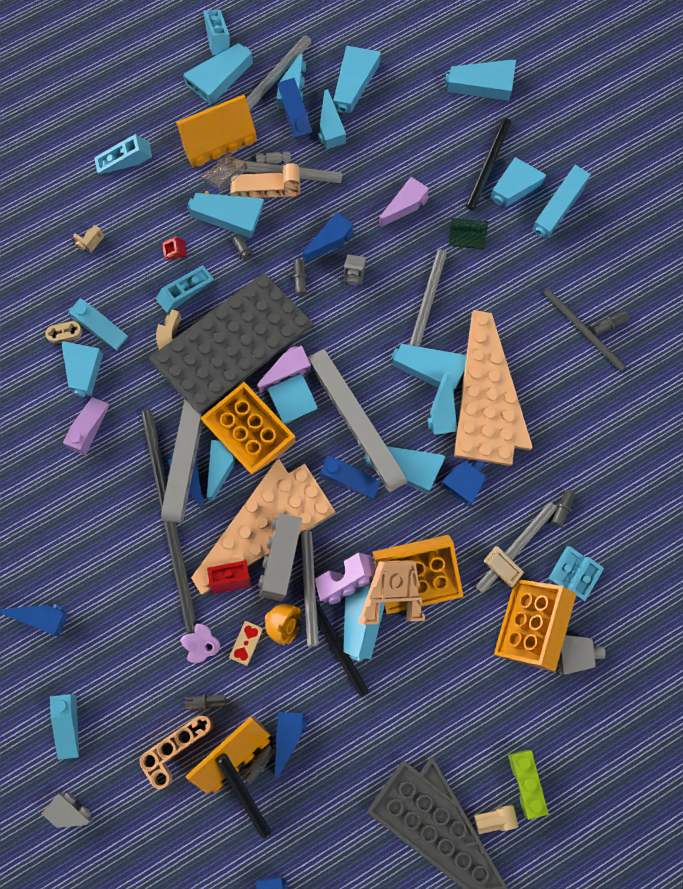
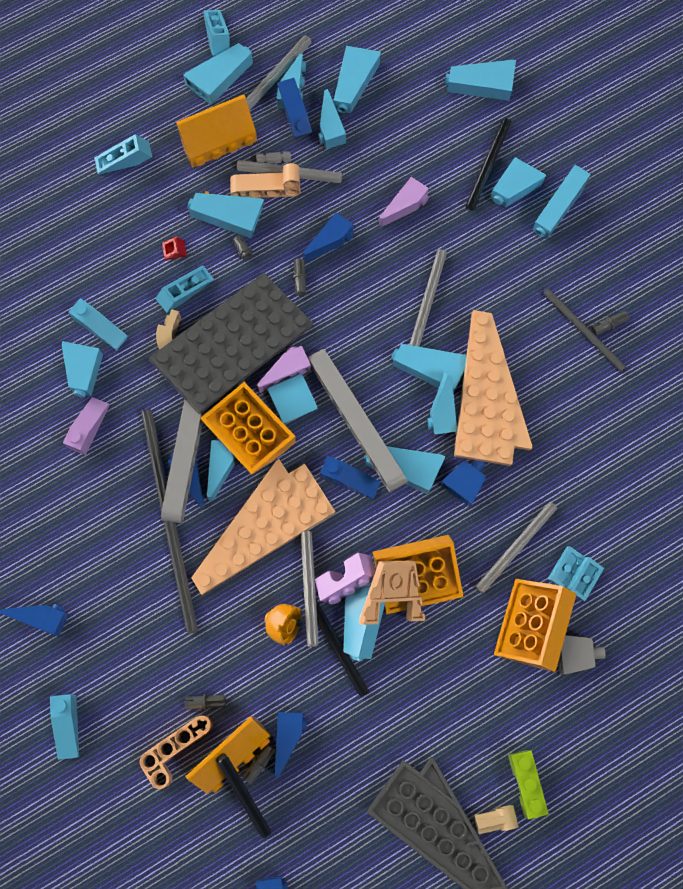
(63, 332): tan beam -> none
(67, 813): light grey slope -> none
(91, 239): tan bracket -> none
(197, 642): lavender plate -> none
(224, 172): clear plate -> none
(229, 577): red panel -> none
(246, 643): tan tile -> none
(280, 557): light grey wedge -> none
(354, 269): light grey slope -> none
(468, 233): clear green panel -> none
(503, 566): tan tile -> none
(563, 508): dark grey axle -> none

